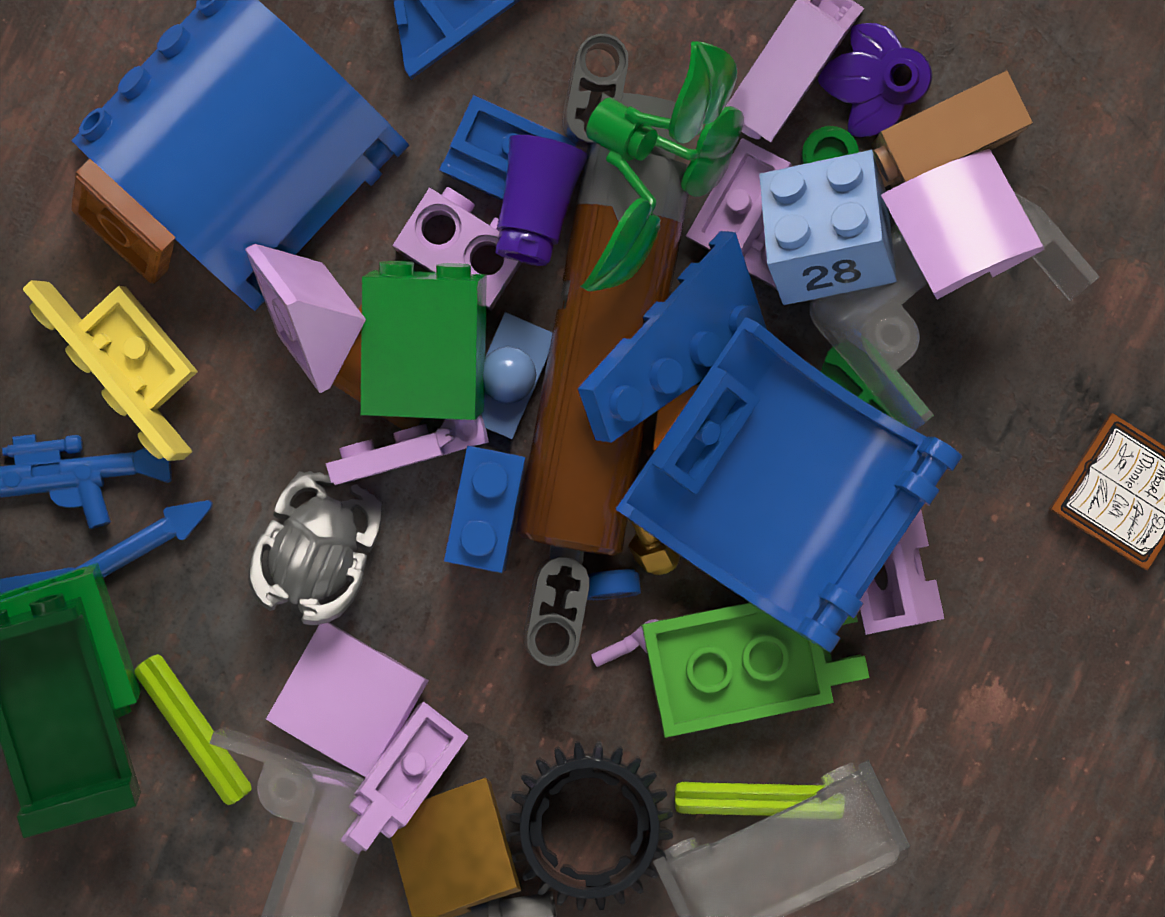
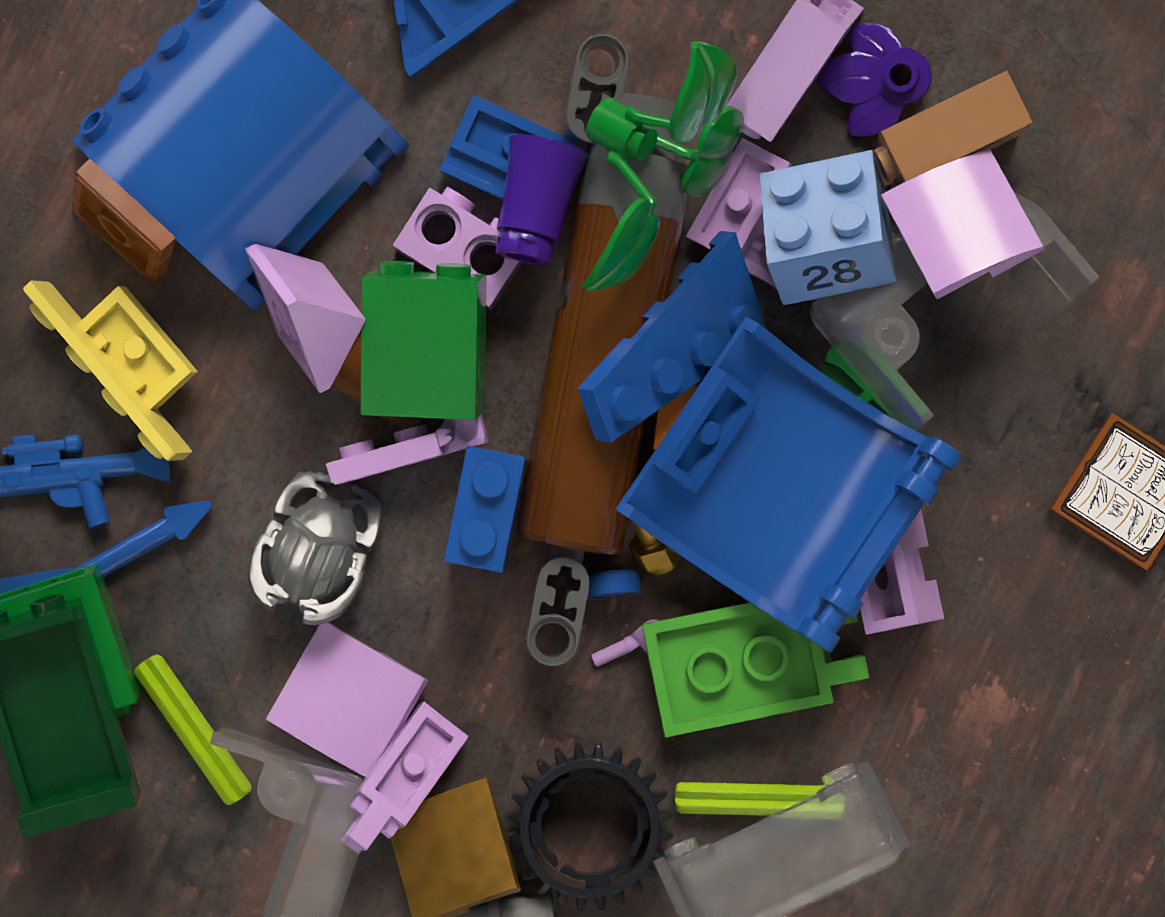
(512, 372): medium blue tile -> none
(827, 144): green tile -> none

